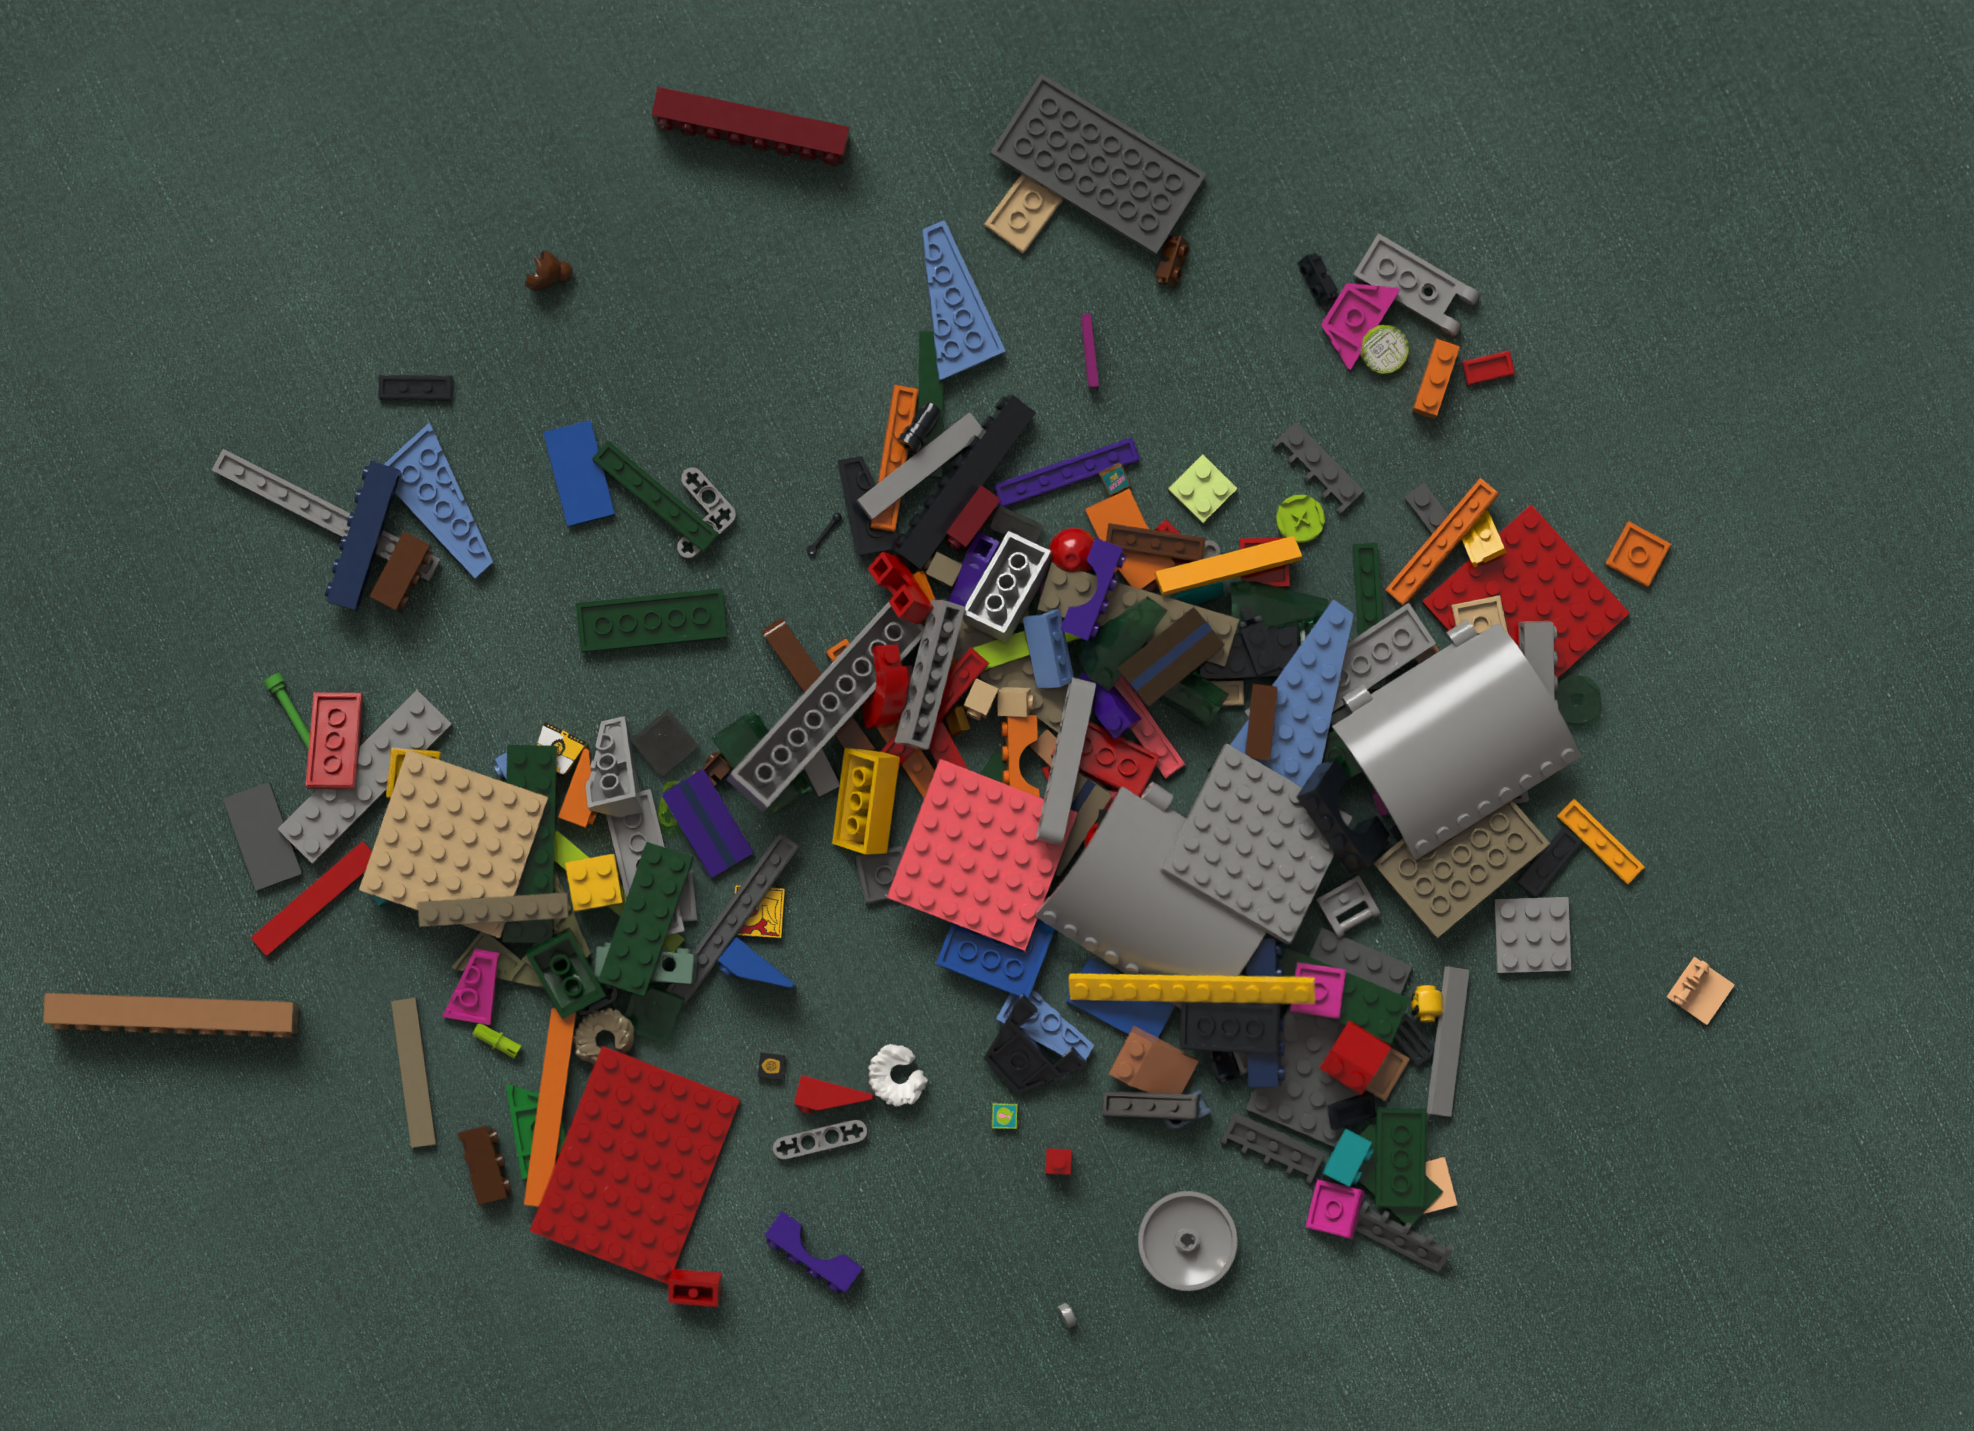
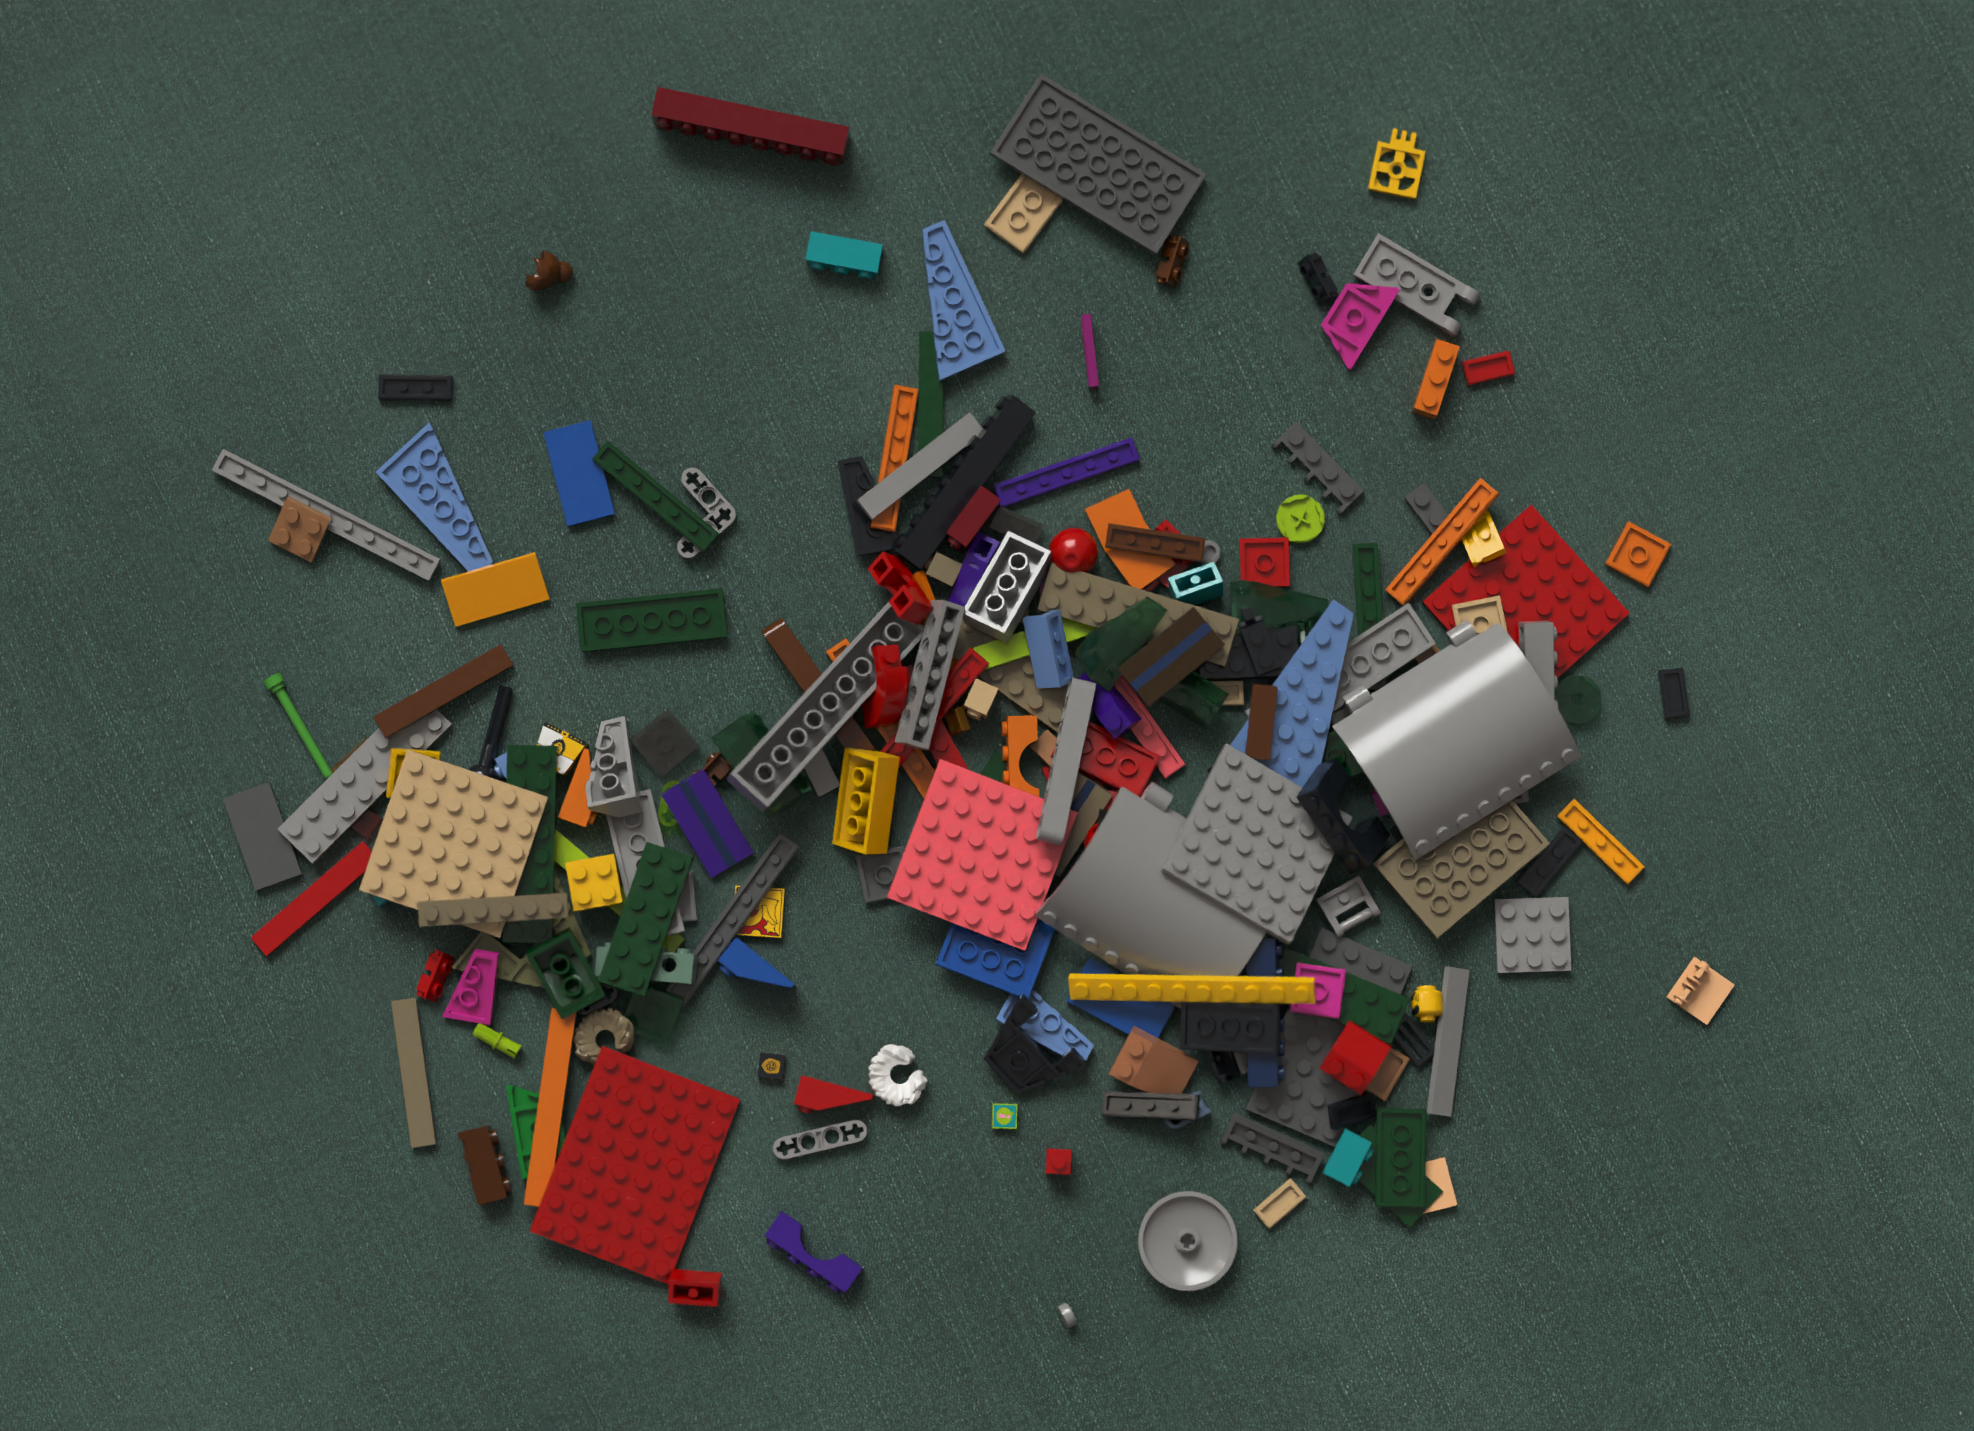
(171, 1013): medium nougat brick -> none
(300, 529): none -> medium nougat plate
(334, 740): tile -> none
(363, 536): dark blue brick -> none
(367, 824): none -> clear red tile
(402, 572): reddish brown wedge -> none
(440, 966): none -> red hinge
(443, 691): none -> reddish brown tile
(493, 734): none -> black piece
(495, 589): none -> light orange tile
(811, 549): black hinge -> none
(844, 255): none -> teal brick
(920, 426): black axle -> none
(1015, 701): tan brick -> none
(1083, 619): dark purple arch -> none
(1114, 479): tile -> none
(1202, 488): yellowish green plate -> none
(1228, 566): light orange tile -> none
(1279, 1203): none -> tan tile
(1334, 1209): dark pink tile -> none
(1384, 349): tile -> none
(1401, 147): none -> yellow piece
(1402, 1238): dark grey hinge -> none
(1673, 693): none -> black tile

